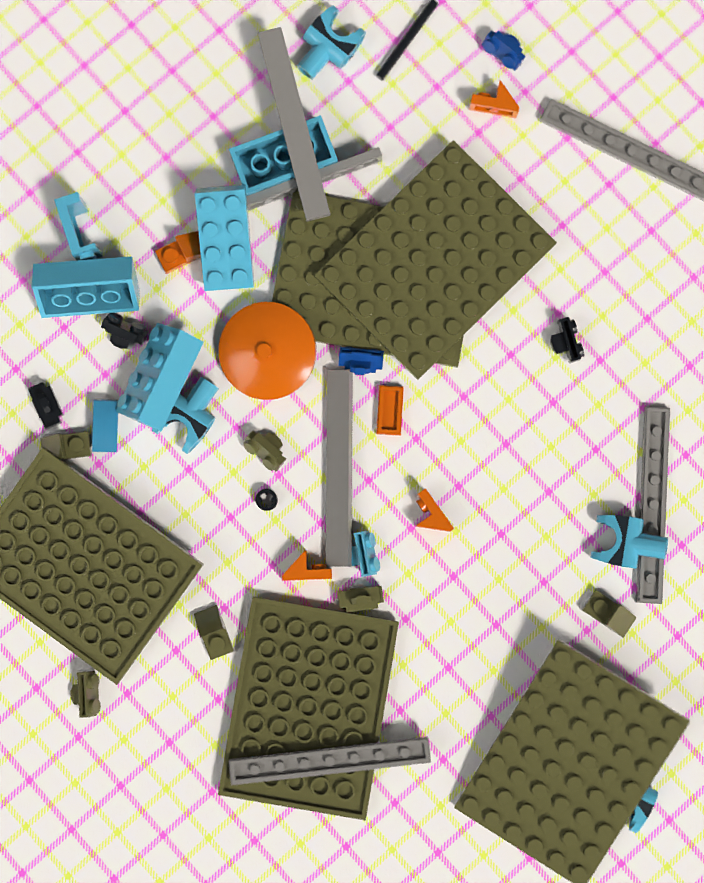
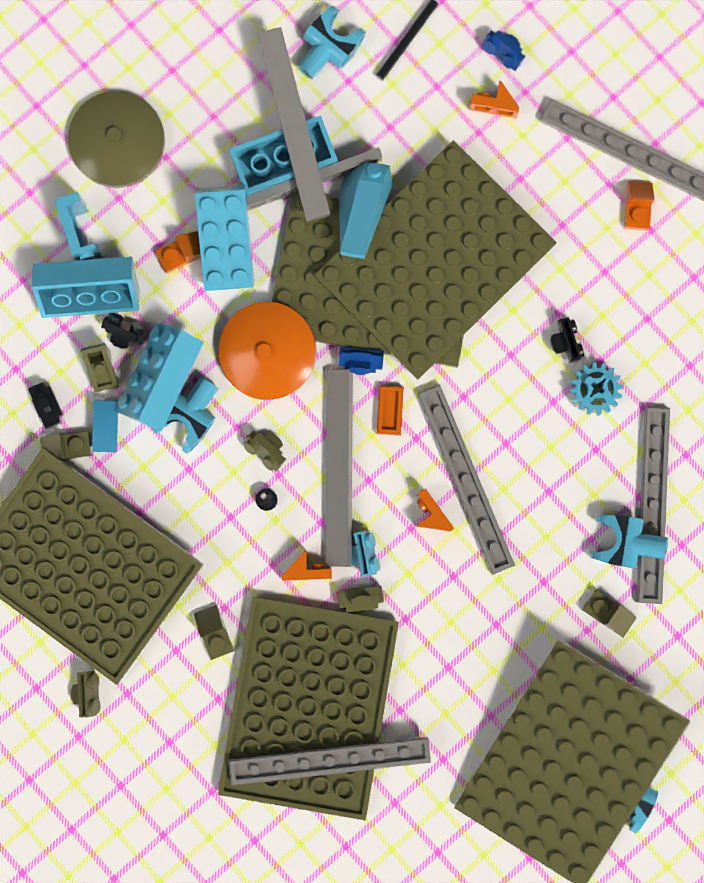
(99, 367): none -> olive slope
(116, 139): none -> olive dish
(361, 206): none -> medium azure wedge
(466, 479): none -> light grey tile
(604, 395): none -> medium azure gear
(638, 205): none -> orange slope

